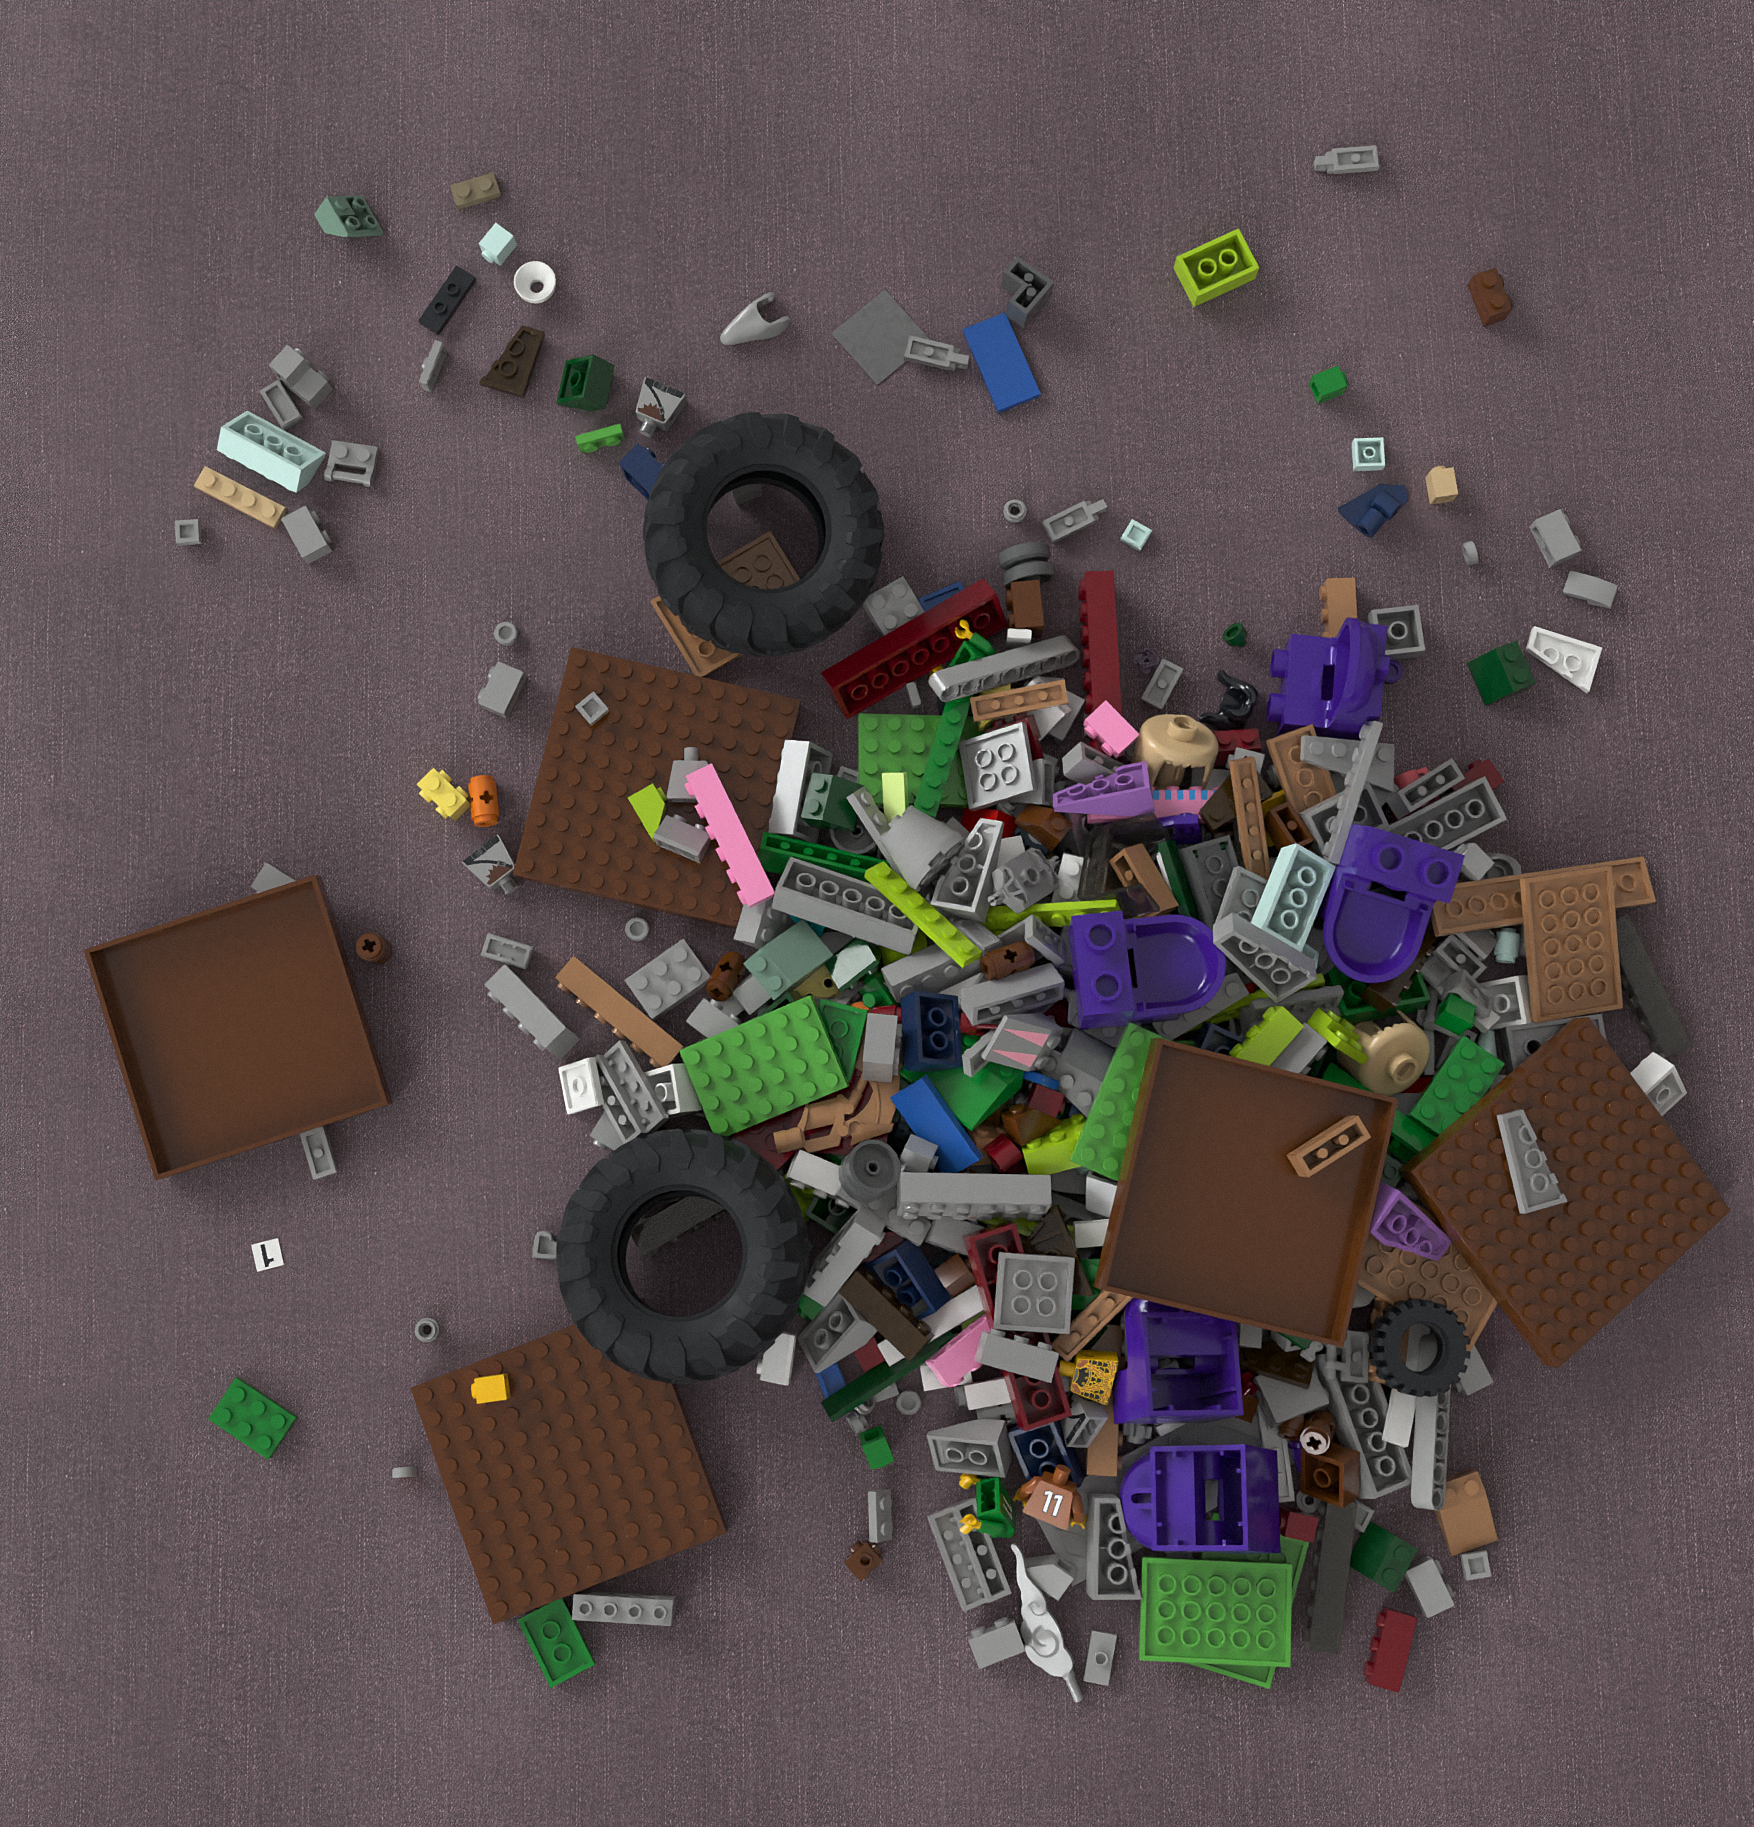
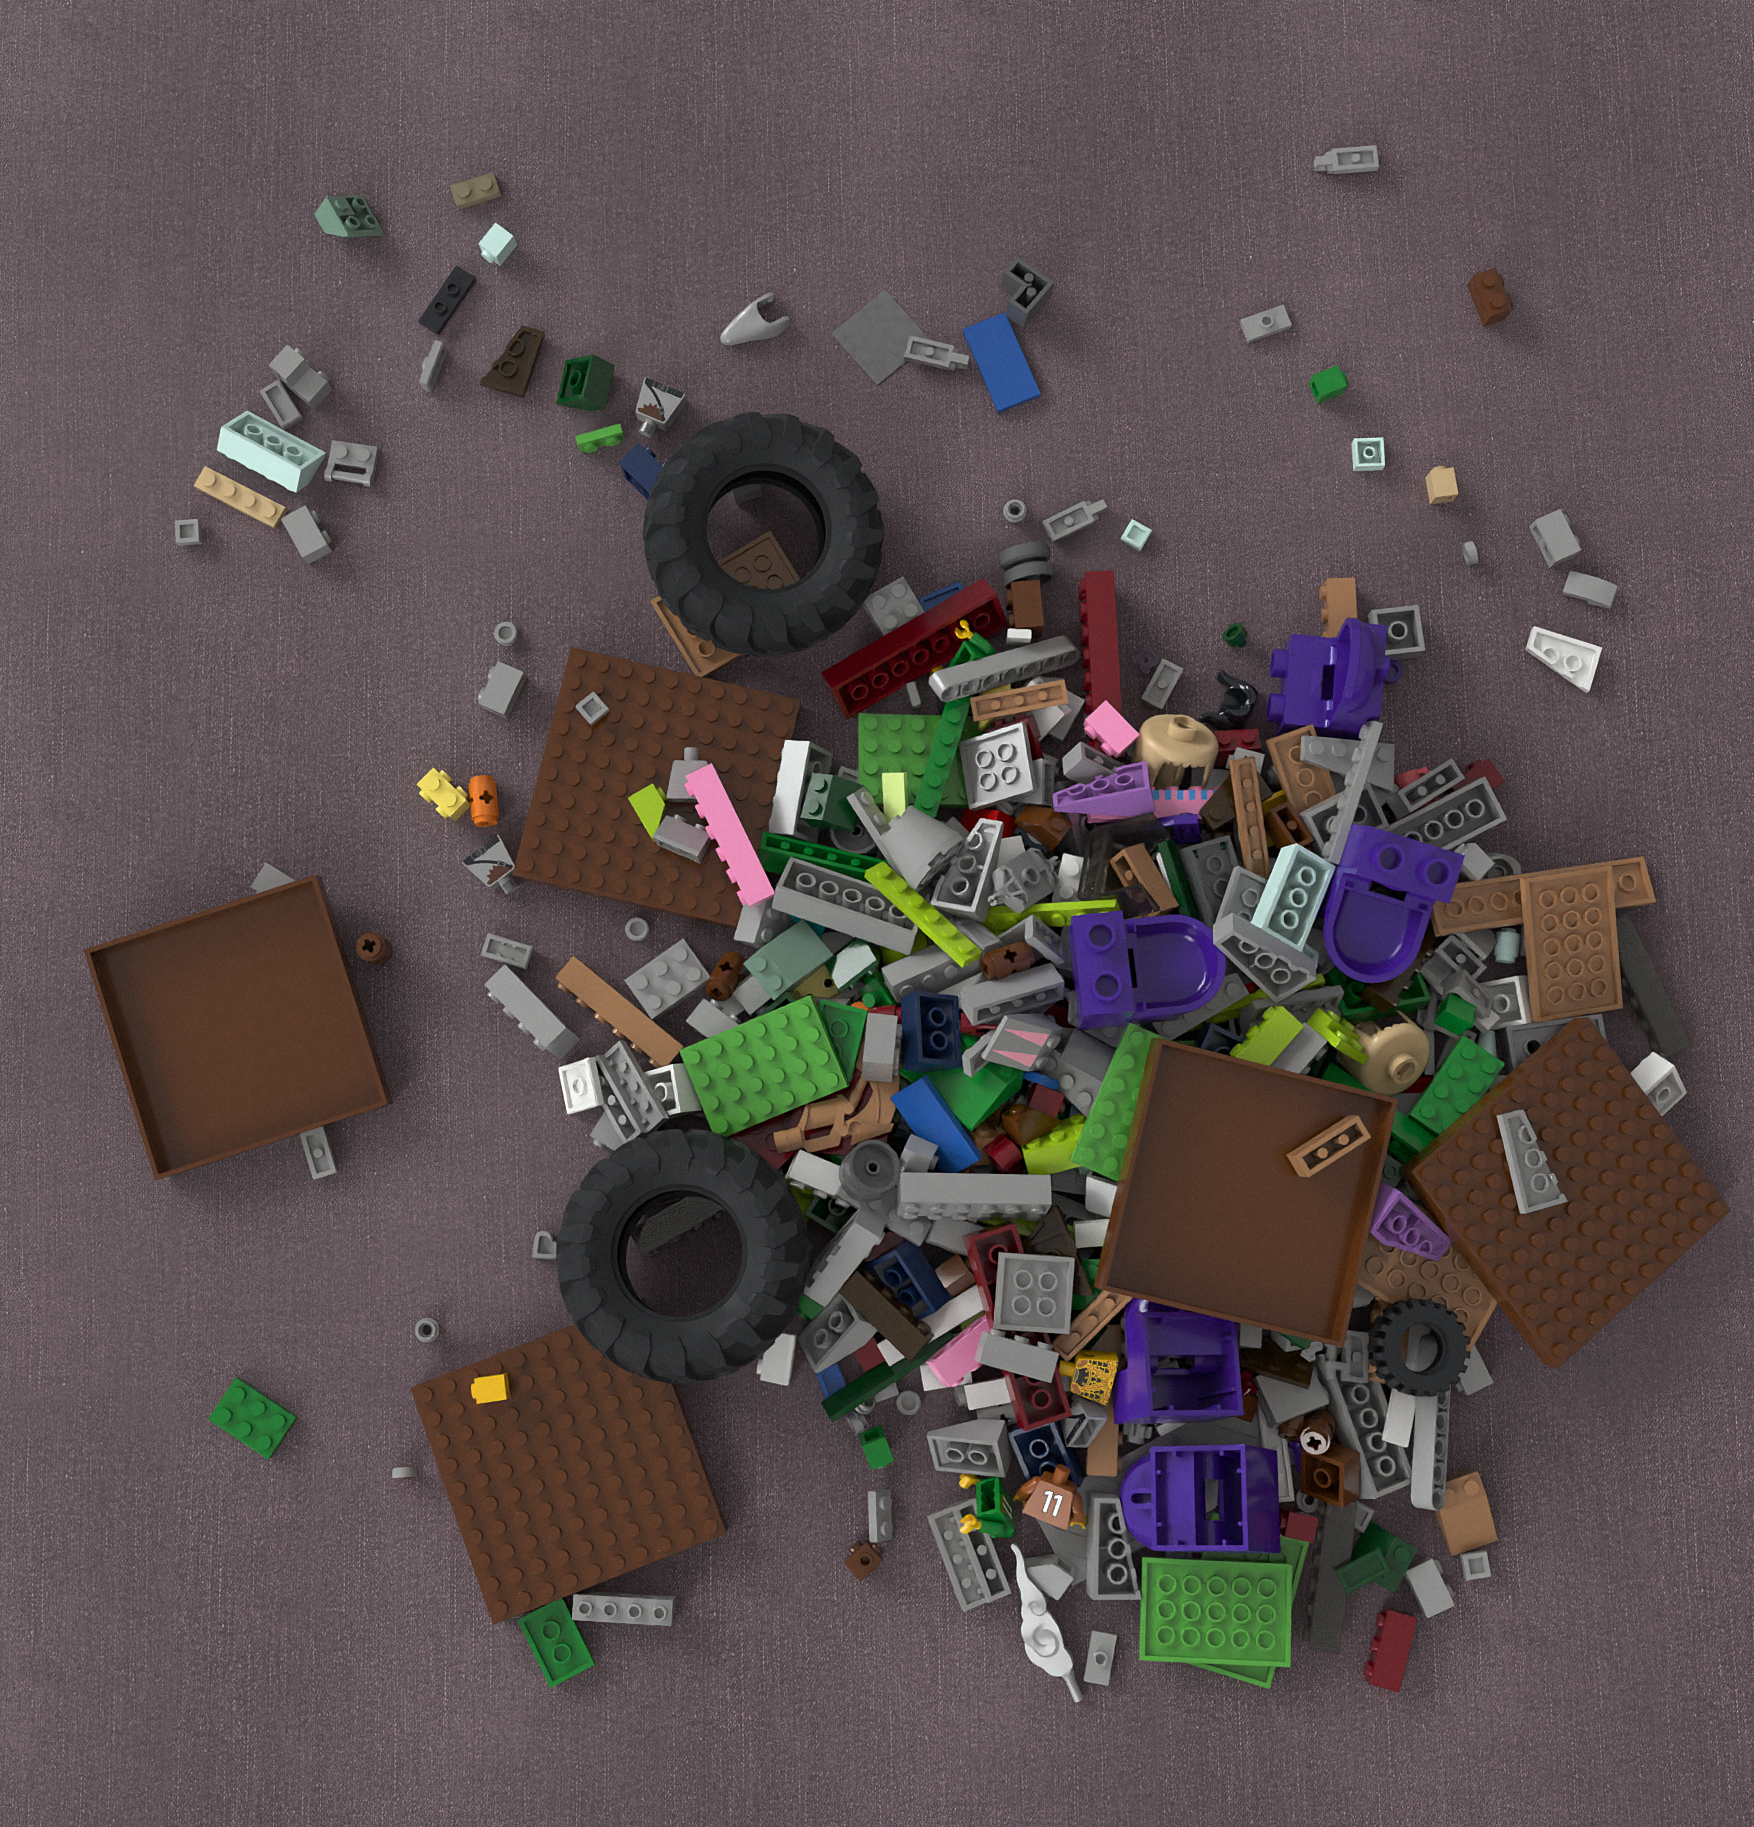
(267, 1254): white sticker -> none
(534, 272): white piece -> none
(996, 1642): light grey brick -> none
(1216, 267): lime brick -> none
(1265, 323): none -> light grey plate
(1362, 1570): none -> dark green tile
(1374, 507): dark blue panel -> none
(1501, 673): dark green slope -> none

